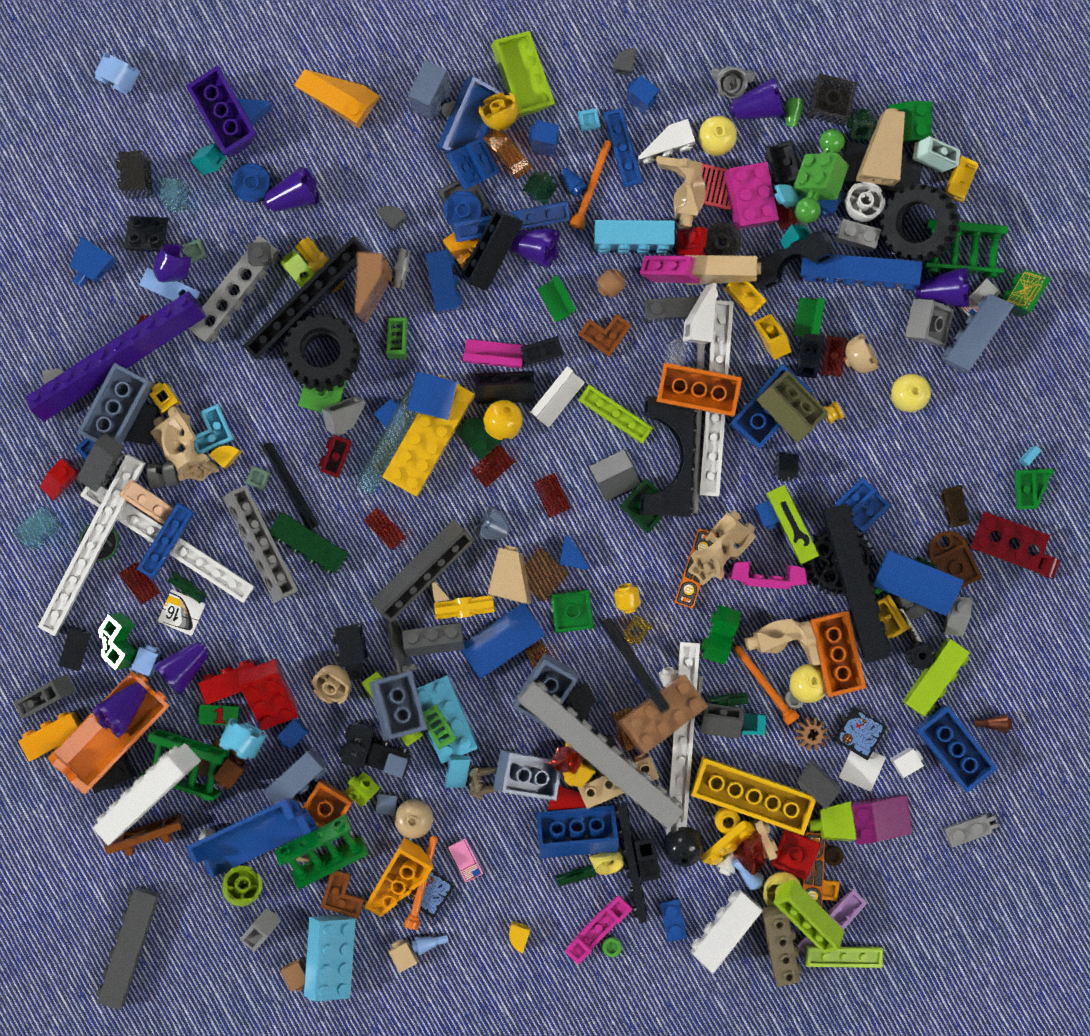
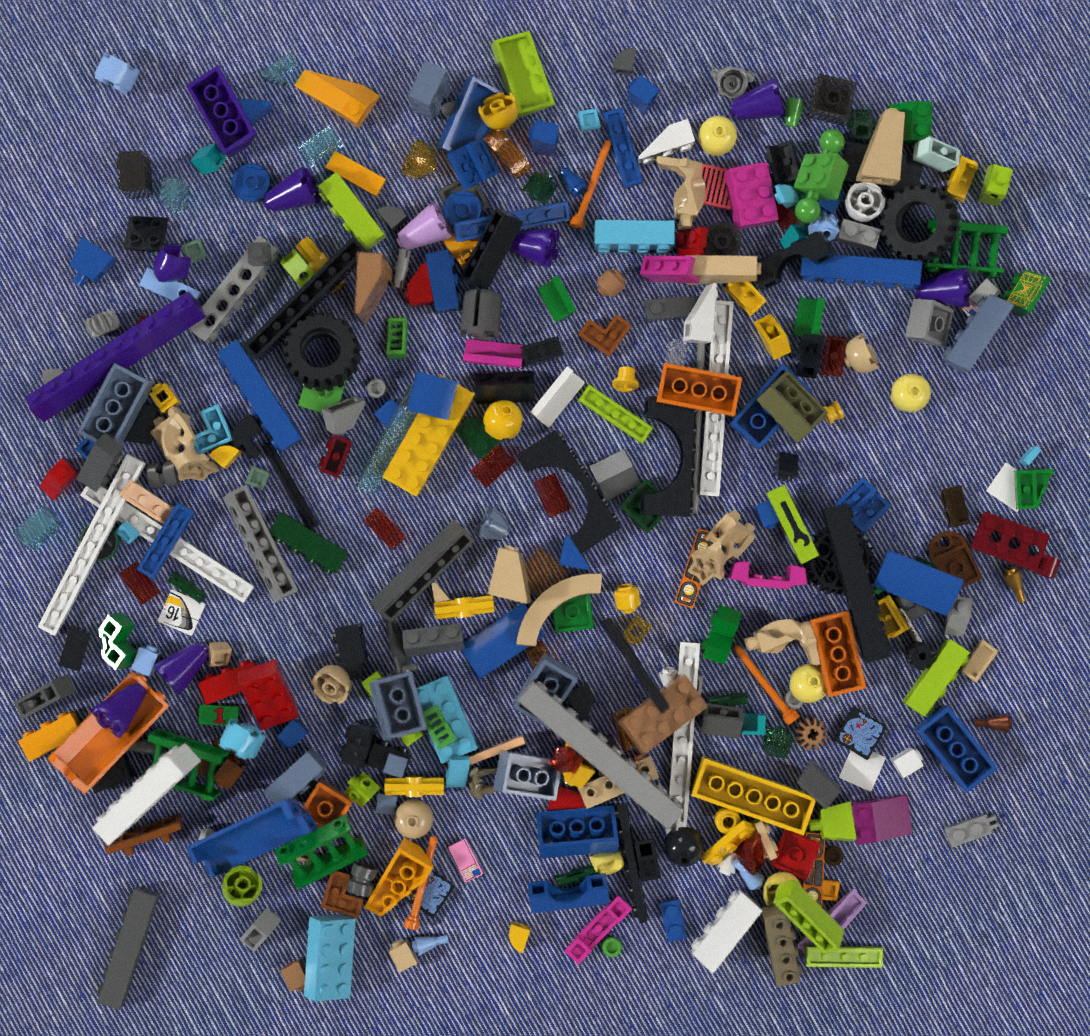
(102, 324): none -> light grey gear
(127, 532): none -> medium azure tile
(143, 747): none -> light grey pin
(219, 654): none -> tan slope
(244, 433): none -> black brick
(260, 396): none -> blue brick
(275, 72): none -> clear light blue slope
(320, 146): none -> clear light blue brick
(351, 210): none -> lime brick
(355, 173): none -> light orange tile
(361, 881): none -> dark grey wheel
(376, 388): none -> light grey tile
(414, 786): none -> yellow piece
(419, 161): none -> clear yellow cylinder
(419, 288): none -> red slope
(425, 229): none -> lavender cone
(481, 314): none -> dark grey cylinder
(494, 750): none -> light nougat tile
(550, 600): none -> tan tile
(553, 453): none -> black arch
(590, 892): none -> blue arch
(626, 380): none -> yellow piece
(777, 742): none -> clear green brick
(827, 224): none -> light blue brick
(979, 660): none -> tan tile
(995, 182): none -> lime torso
(1004, 486): none -> white sticker
(1014, 579): none -> pearl gold cone

